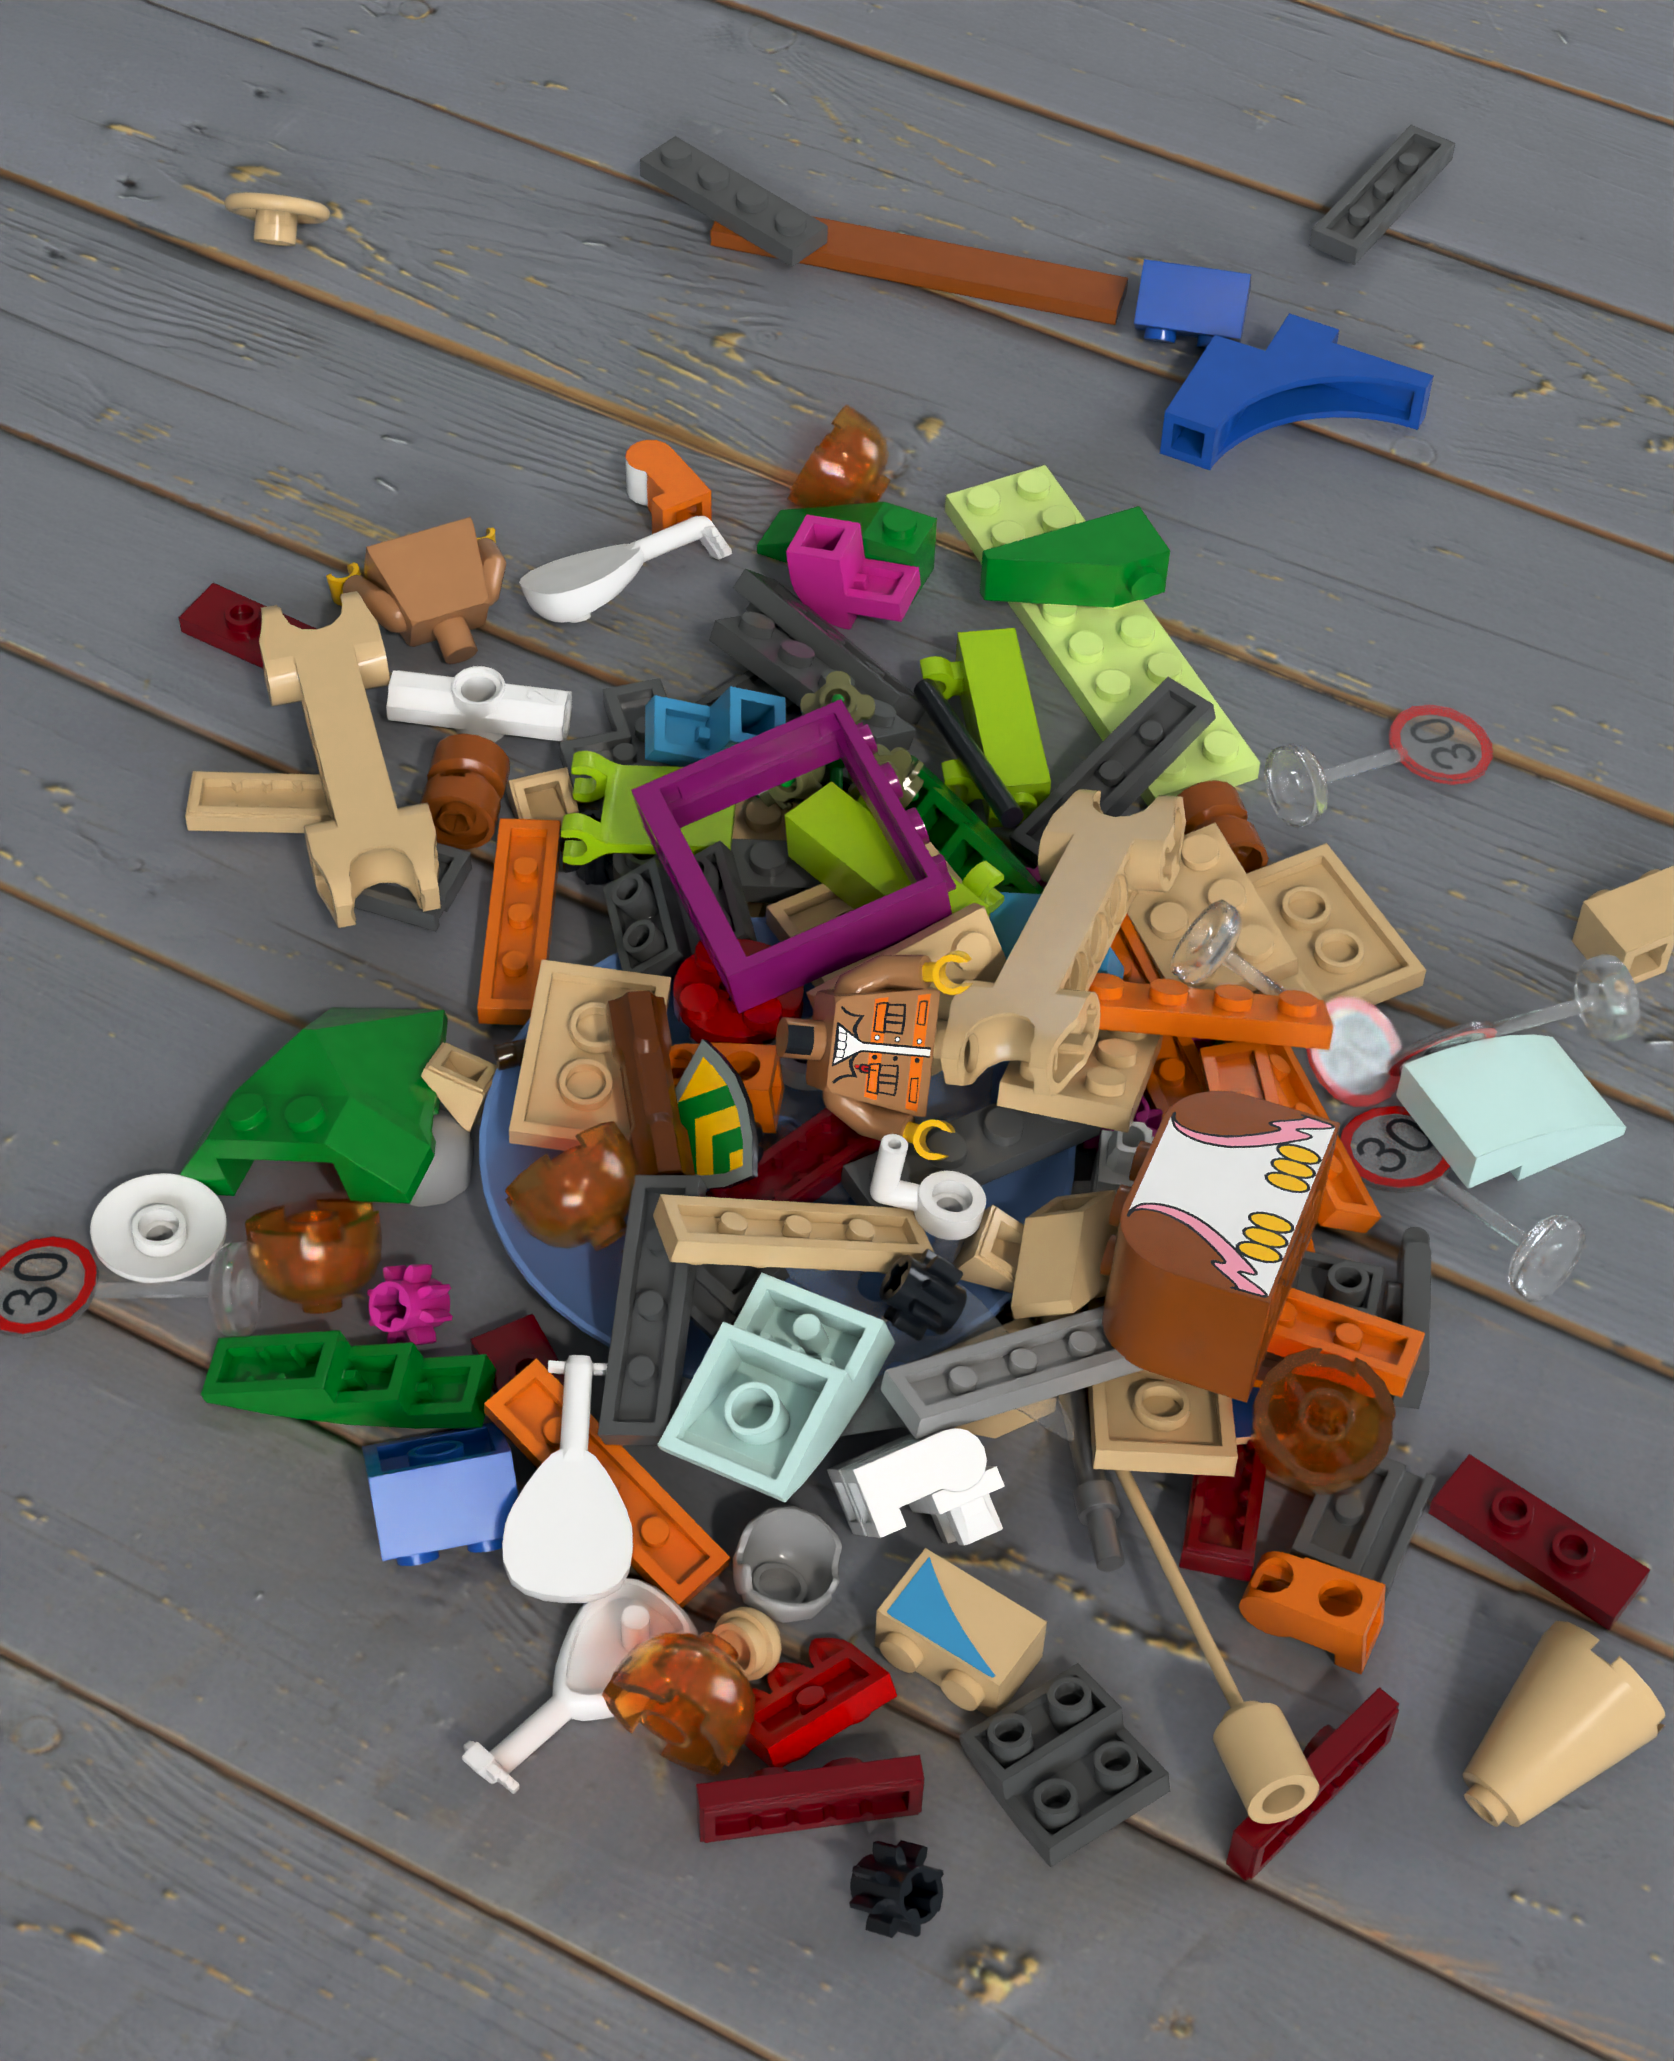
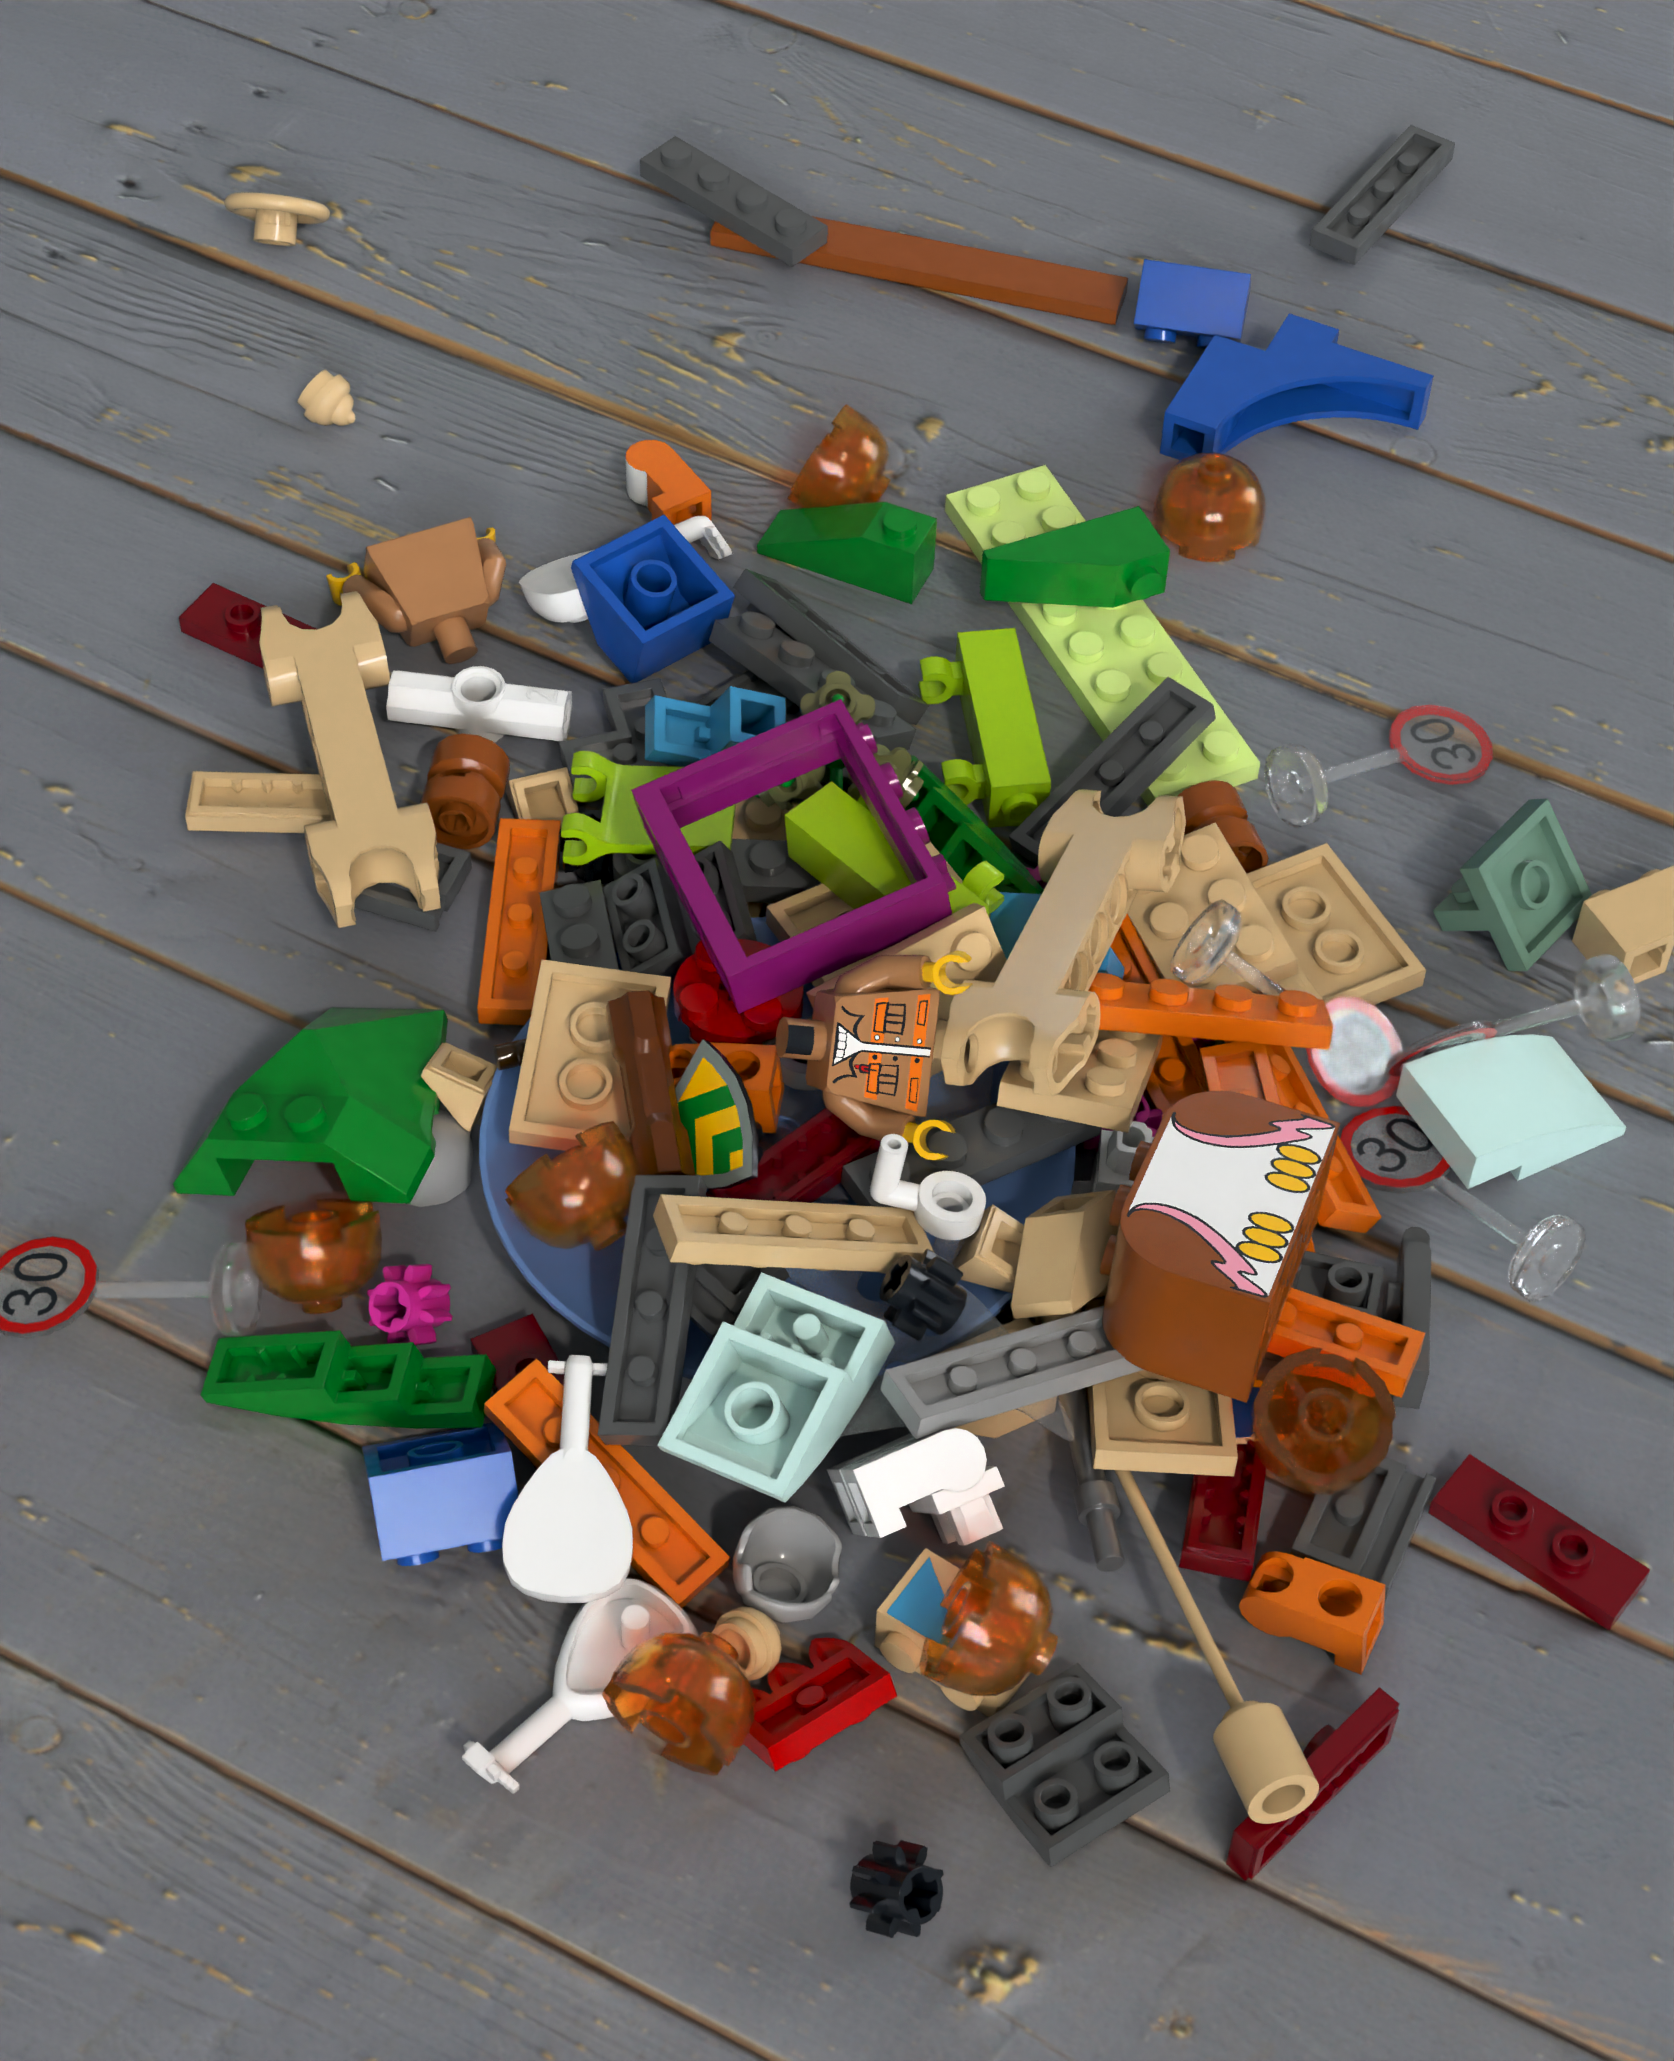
(156, 1208): white dish -> none
(328, 400): none -> tan plate
(579, 925): none -> dark grey hinge
(650, 598): none -> blue slope
(788, 1801): dark red plate -> none
(839, 582): dark pink brick -> none
(968, 753): black bar -> none
(991, 1626): none -> clear orange cylinder
(1210, 507): none -> clear orange cylinder
(1519, 887): none -> sand green bracket
(1559, 1728): tan cone -> none

